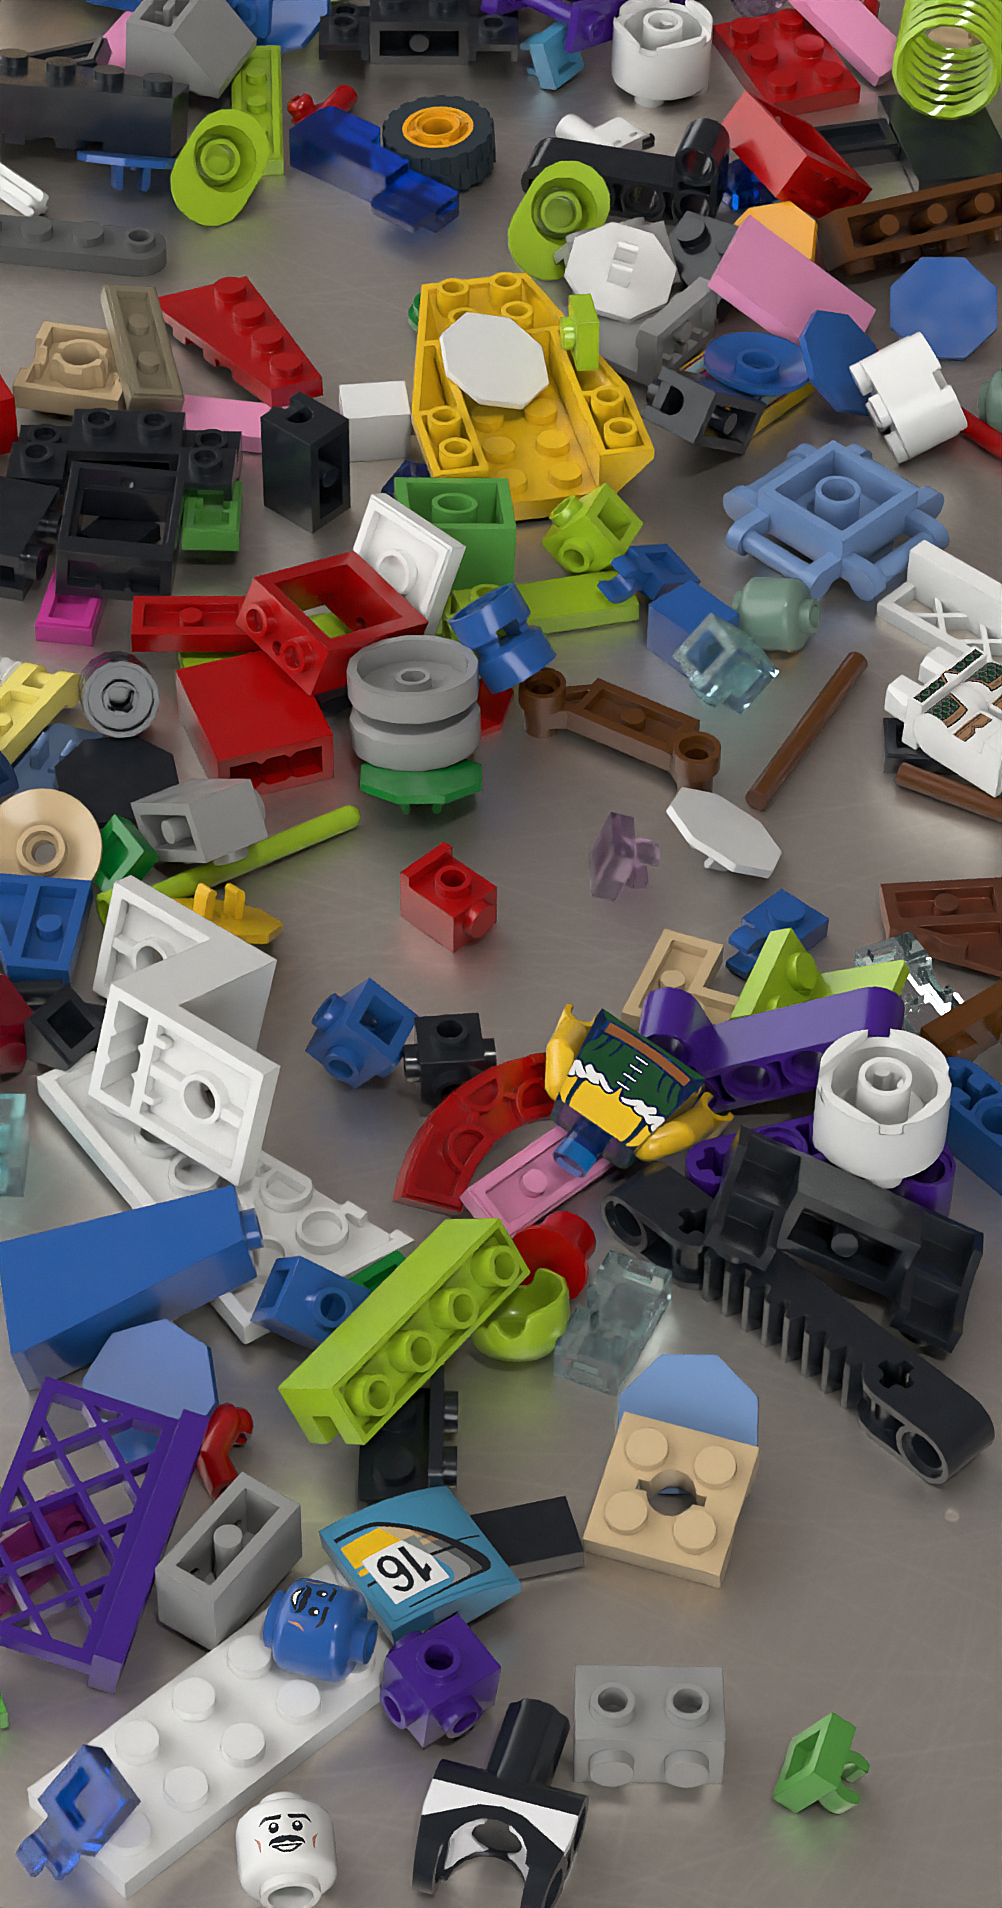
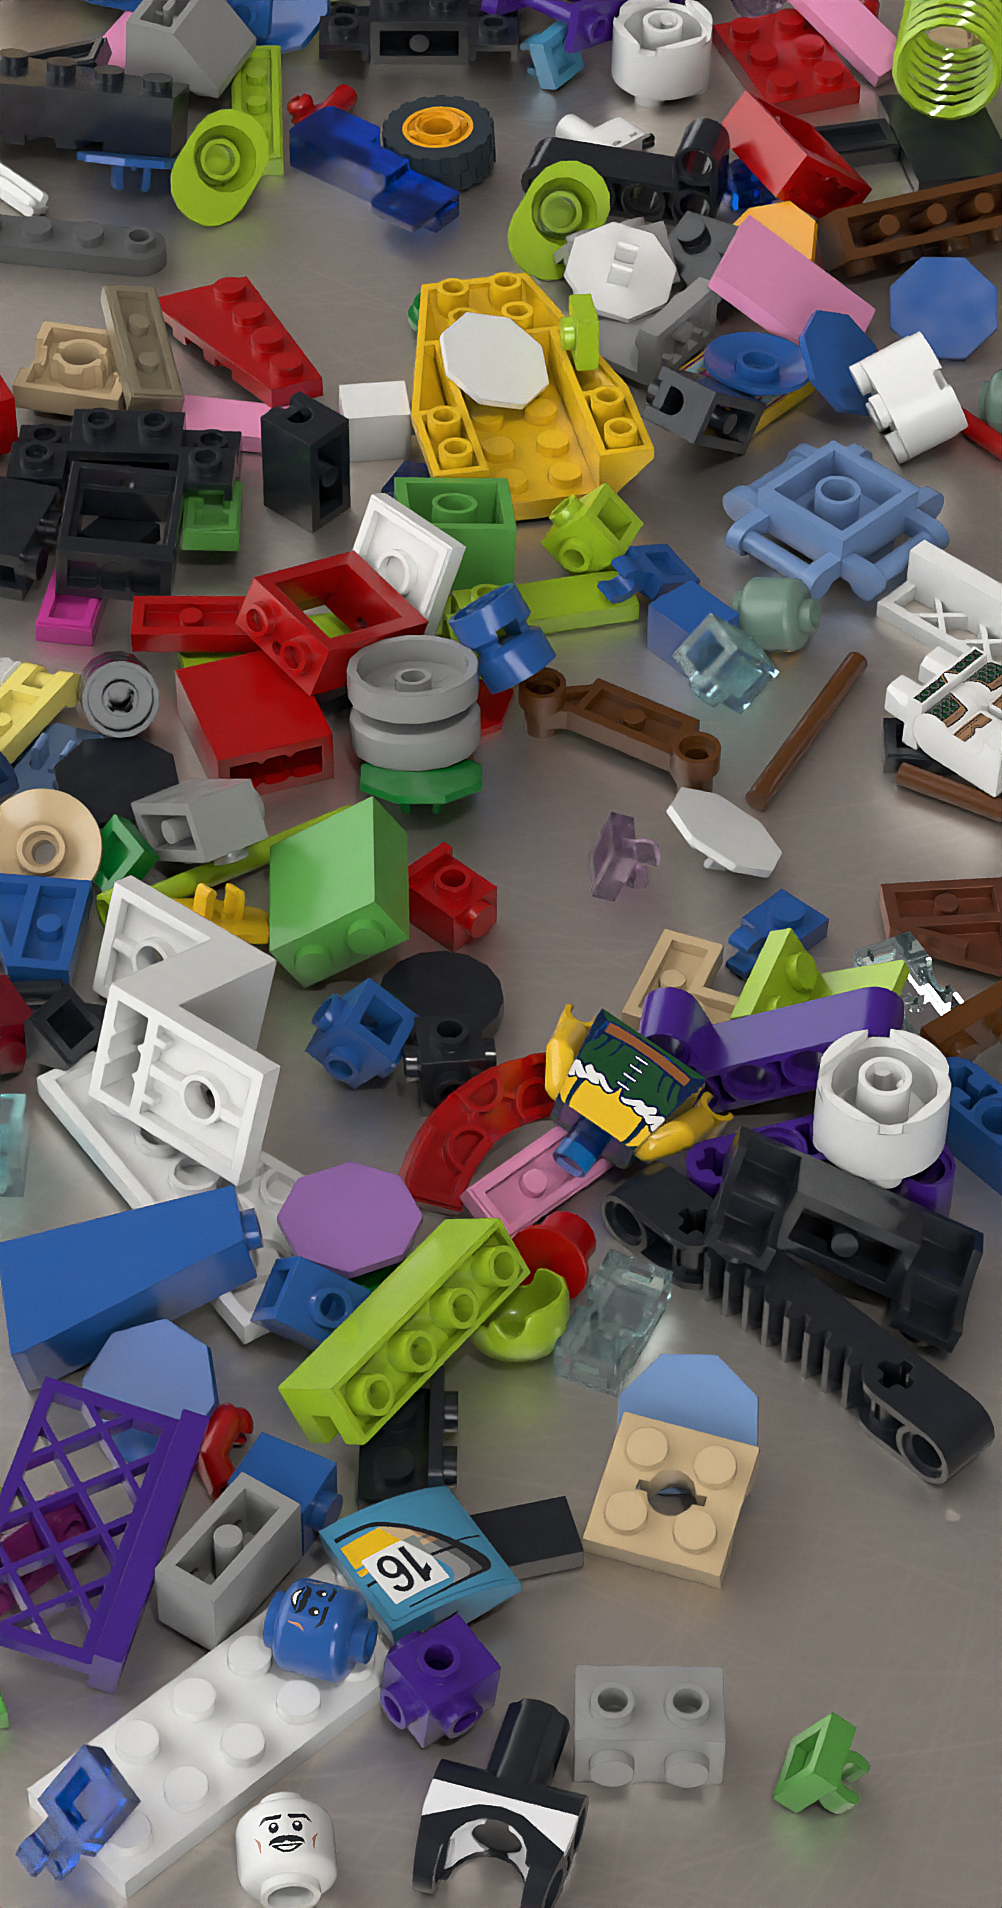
(299, 1476): none -> blue brick
(339, 892): none -> bright green brick
(350, 1219): none -> medium lavender piece
(447, 984): none -> black tile

